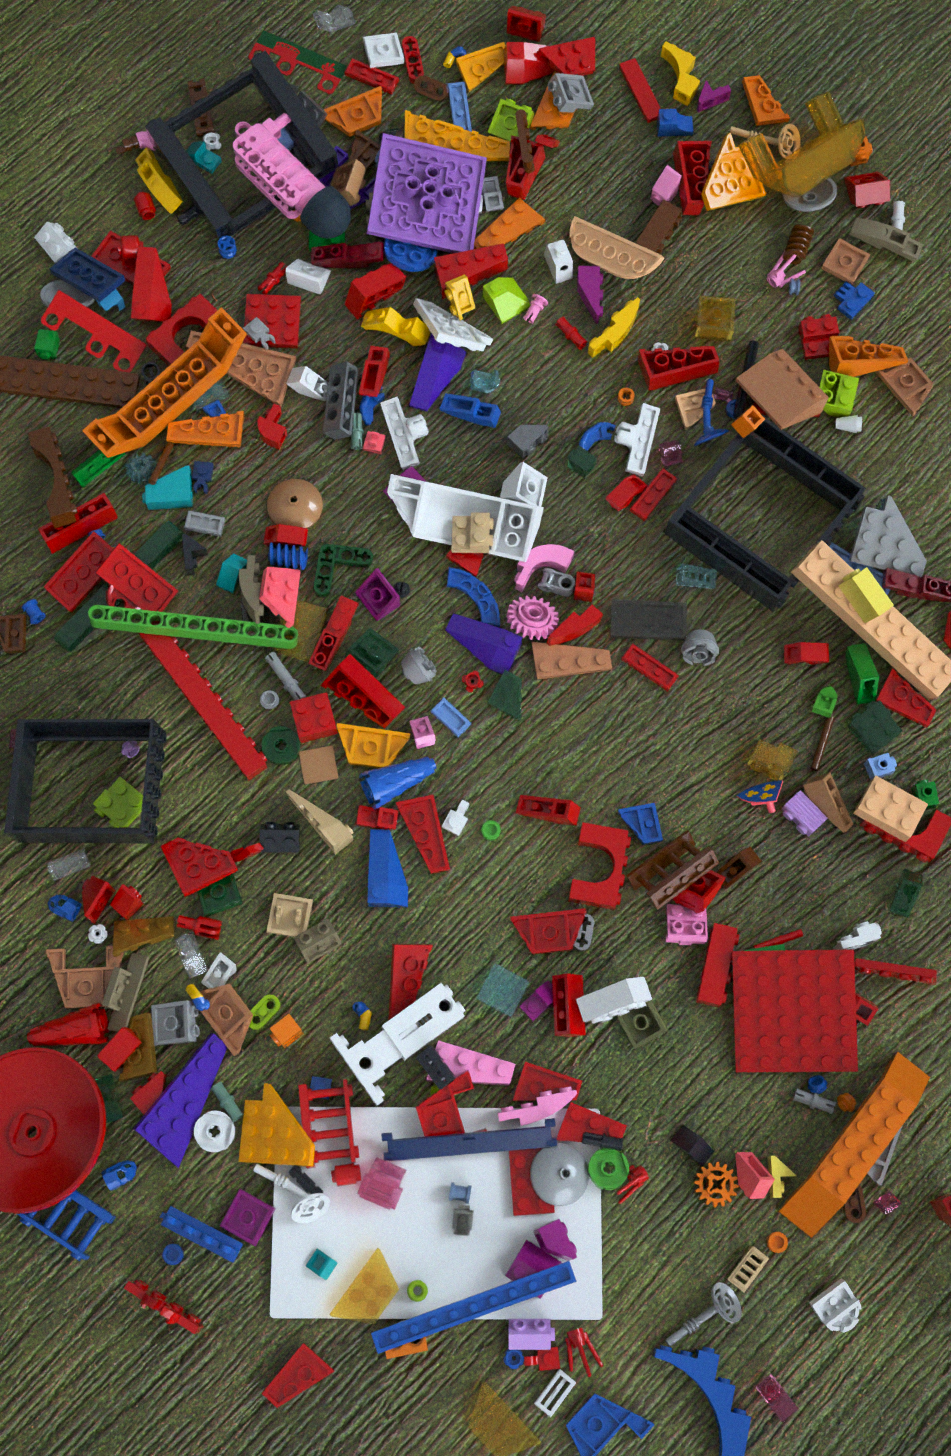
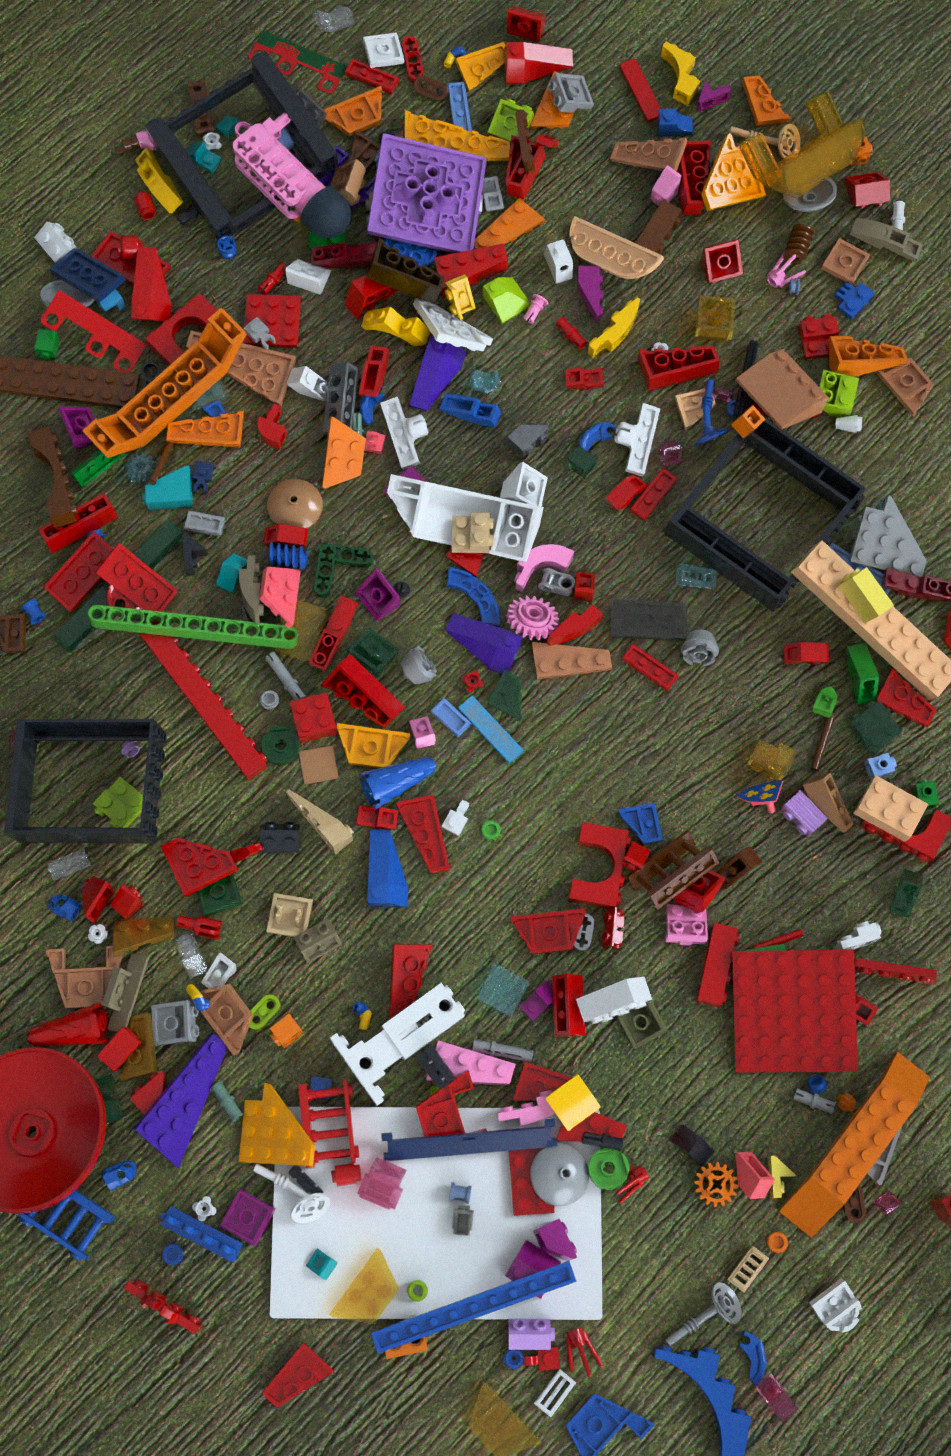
(75, 421): none -> magenta slope
(207, 1122): white plate -> none
(210, 1210): none -> white plate
(227, 126): none -> teal slope
(343, 454): none -> orange wing
(403, 273): none -> dark brown wedge
(490, 729): none -> dark azure tile
(493, 1048): none -> light grey pin
(549, 809): red slope -> none
(571, 57): red wing -> none
(572, 1102): none -> yellow slope
(584, 379): none -> red slope
(611, 937): none -> red hinge
(624, 402): orange bush -> none
(635, 856): none -> red slope
(650, 154): none -> nougat wing
(722, 261): none -> red slope
(757, 1357): none -> blue piece

